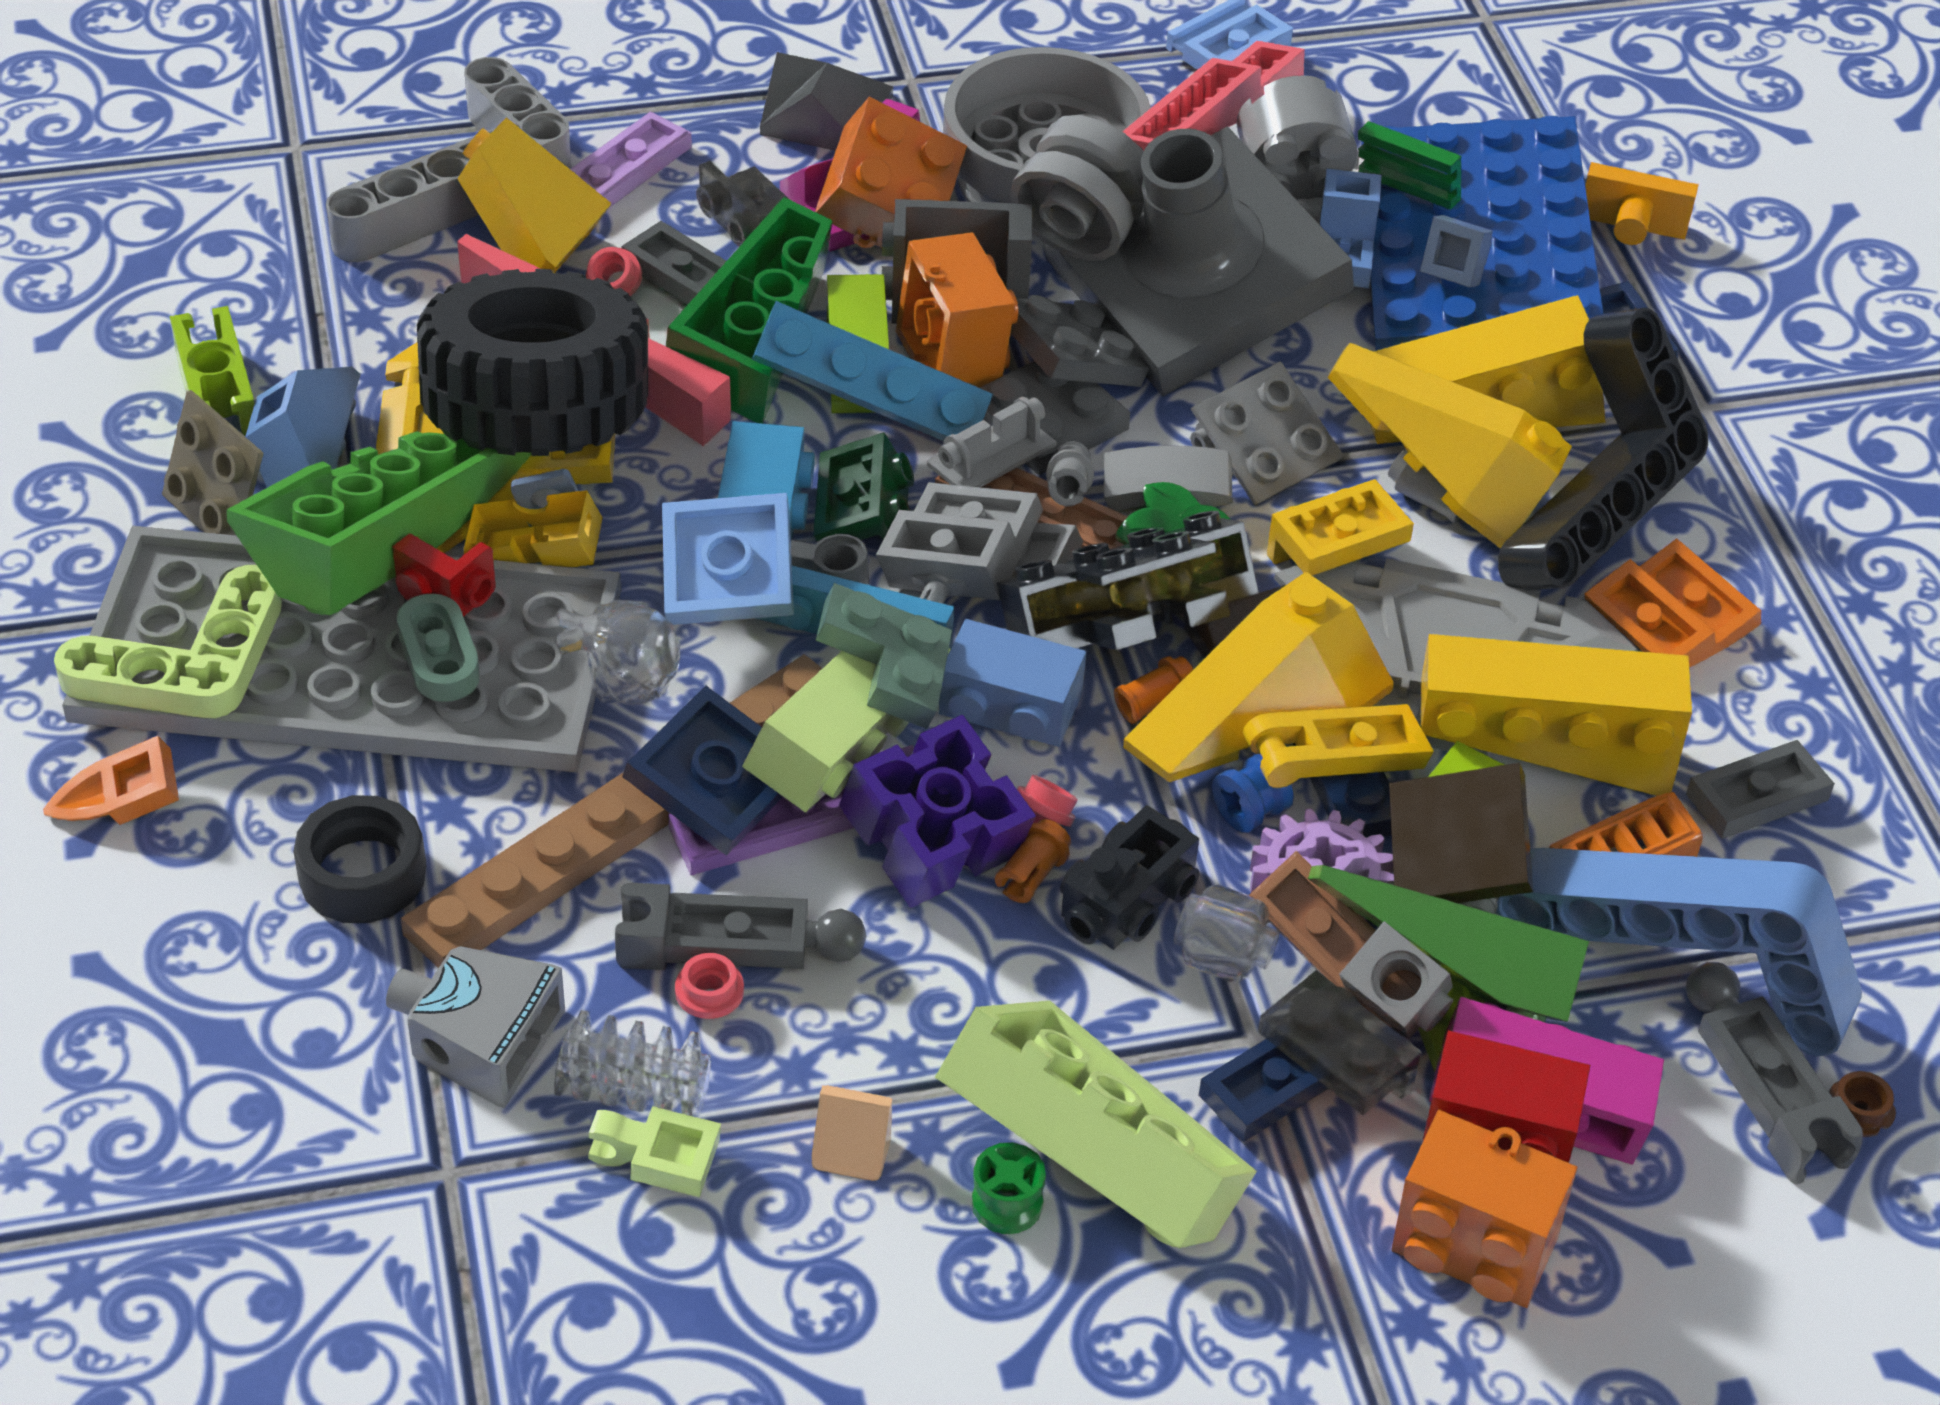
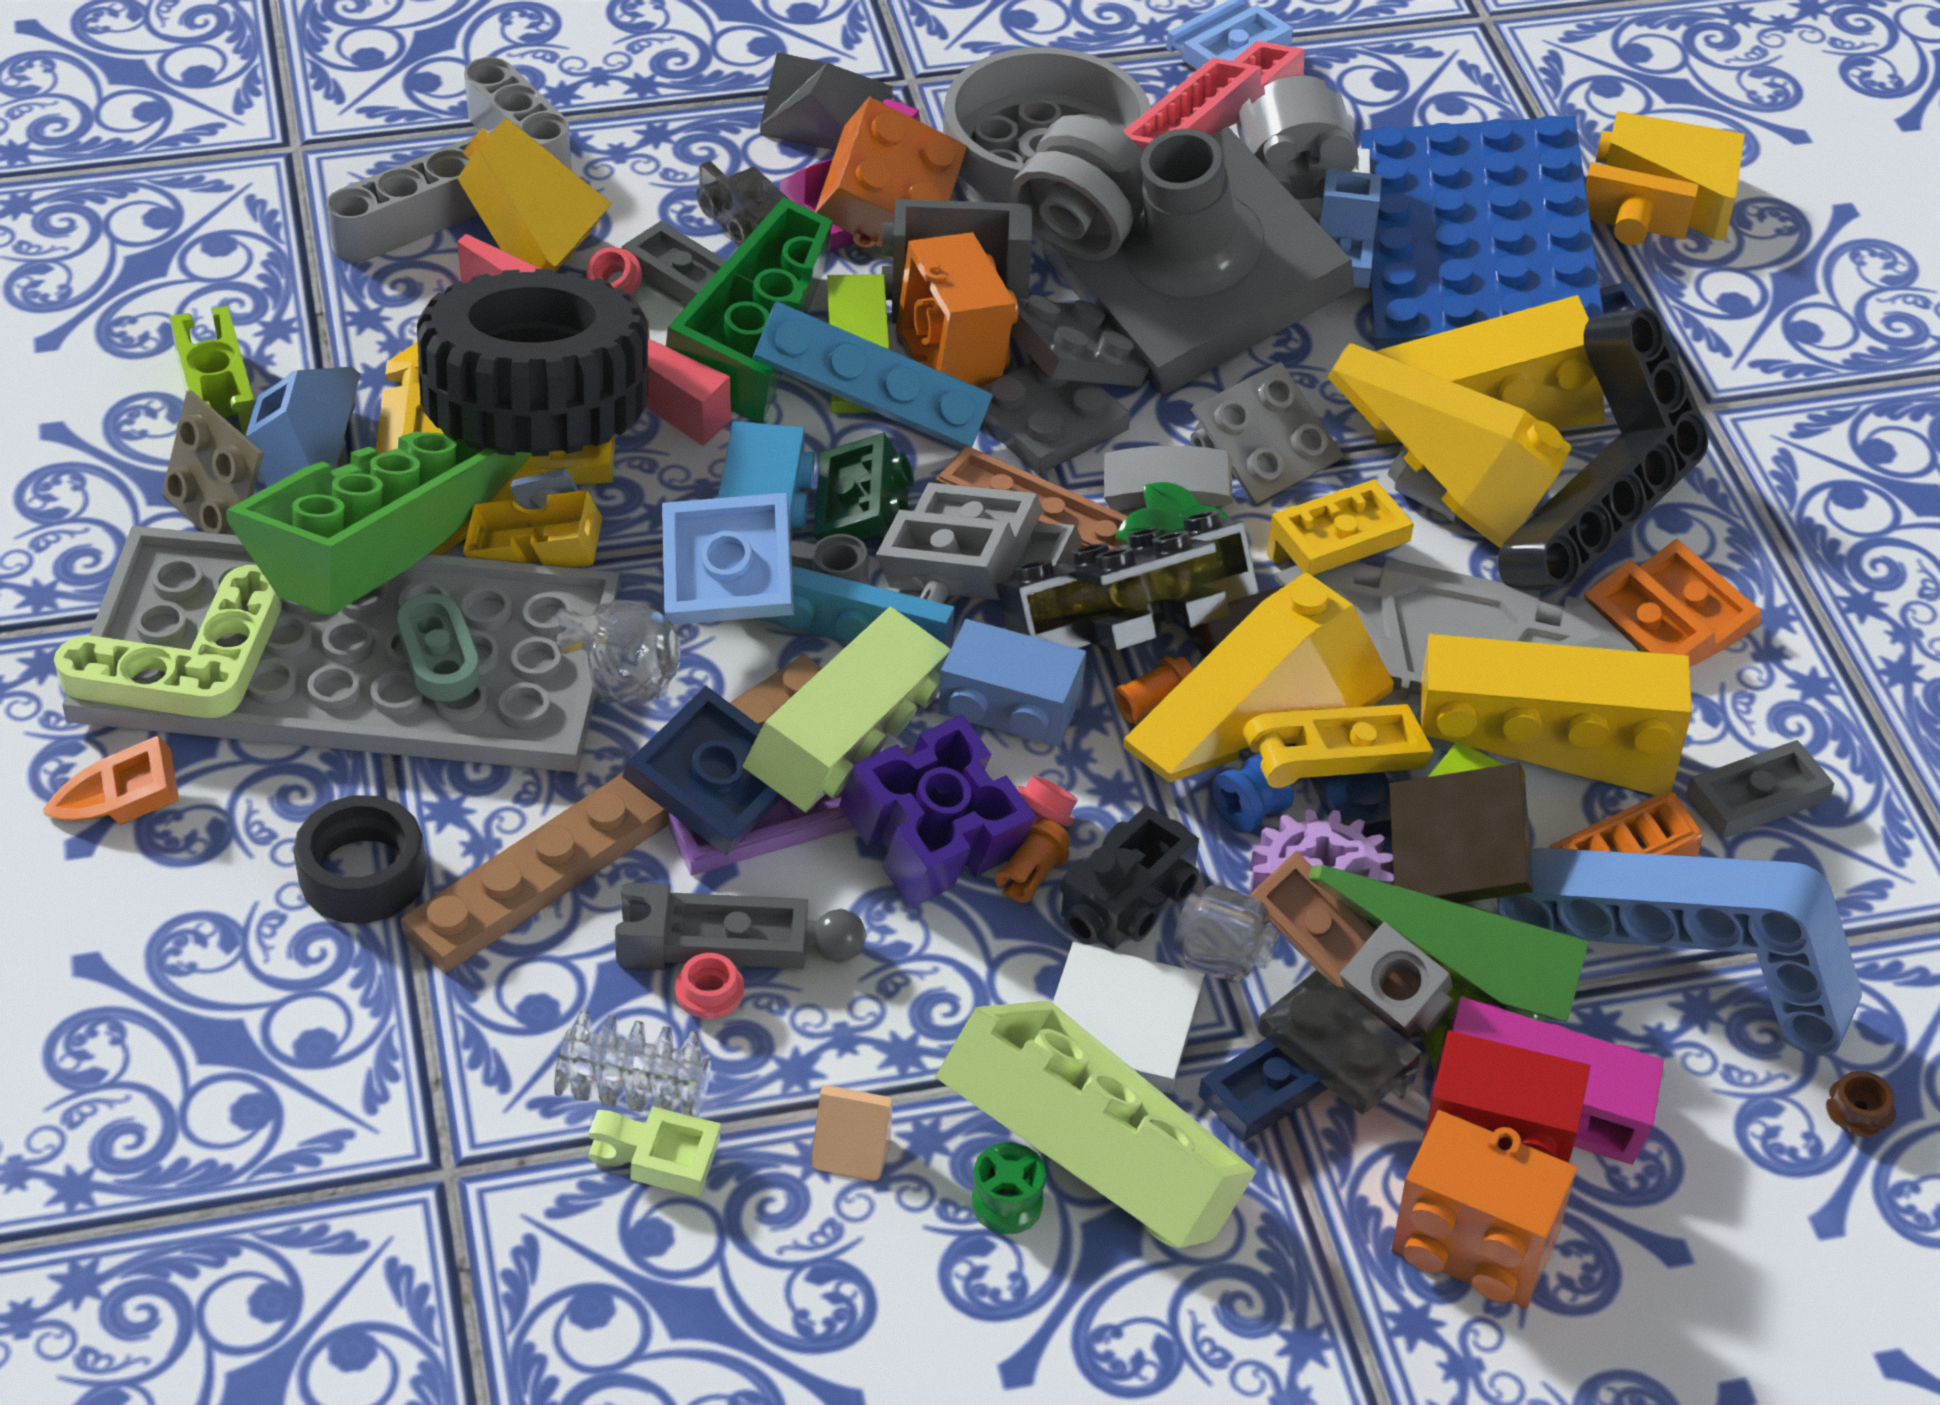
(427, 570): red bracket -> none
(480, 1017): light grey torso -> none
(633, 156): lavender tile -> none
(904, 647): sand green plate -> none
(991, 451): light grey hinge -> none
(1070, 473): light grey pin -> none
(1132, 1008): none -> white tile
(1409, 173): green tile -> none
(1456, 251): sand blue tile -> none
(1684, 154): none -> yellow slope
(1772, 1075): dark grey plate -> none

